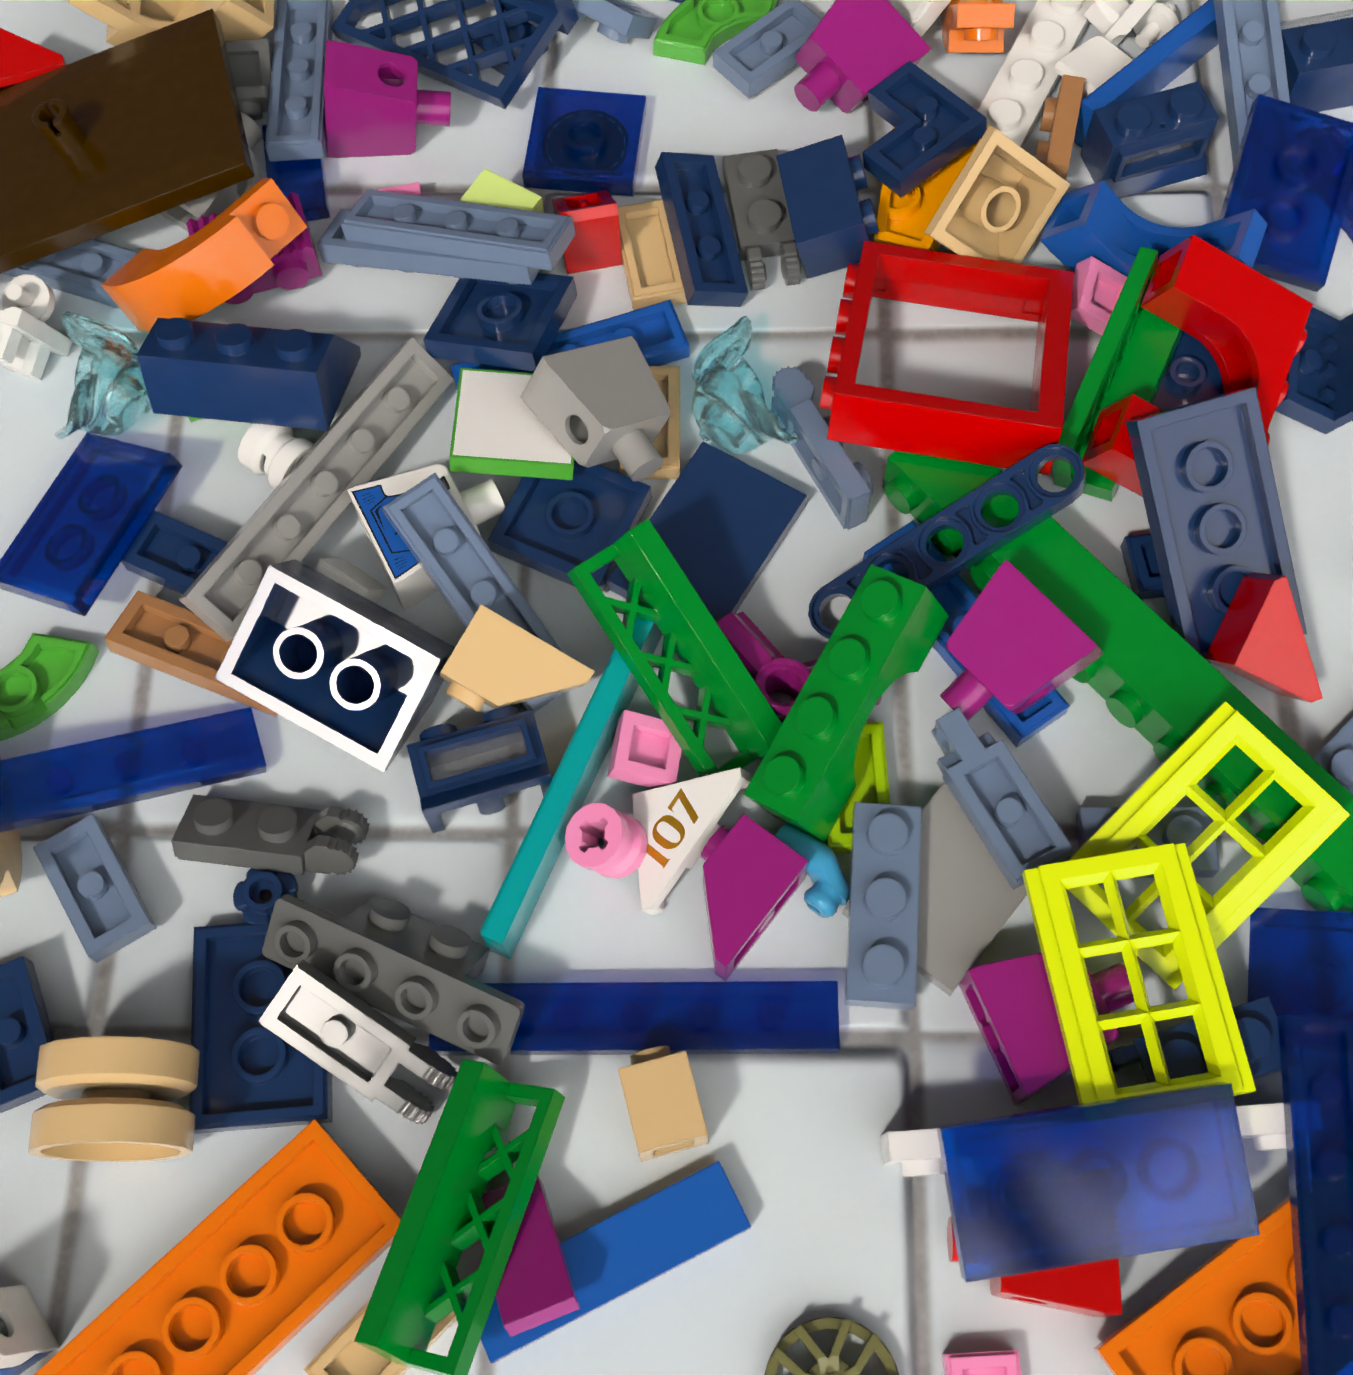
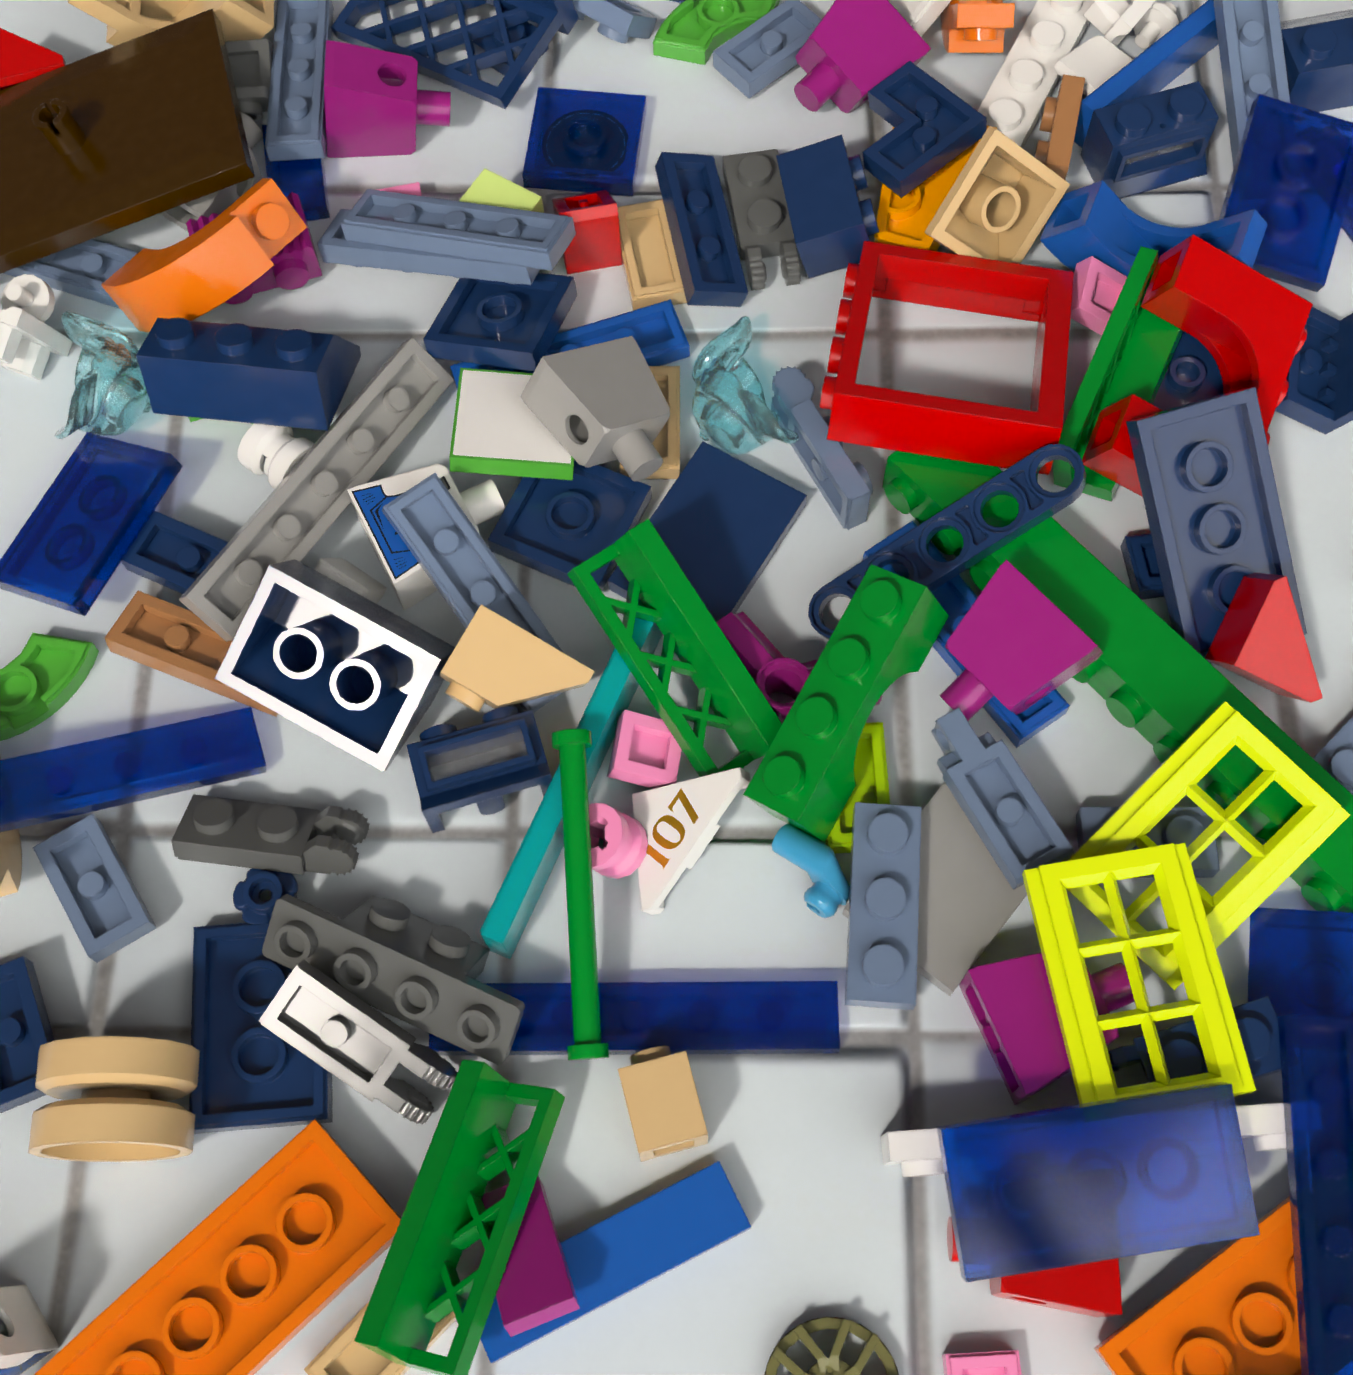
(580, 895): none -> green bar
(745, 887): magenta slope -> none

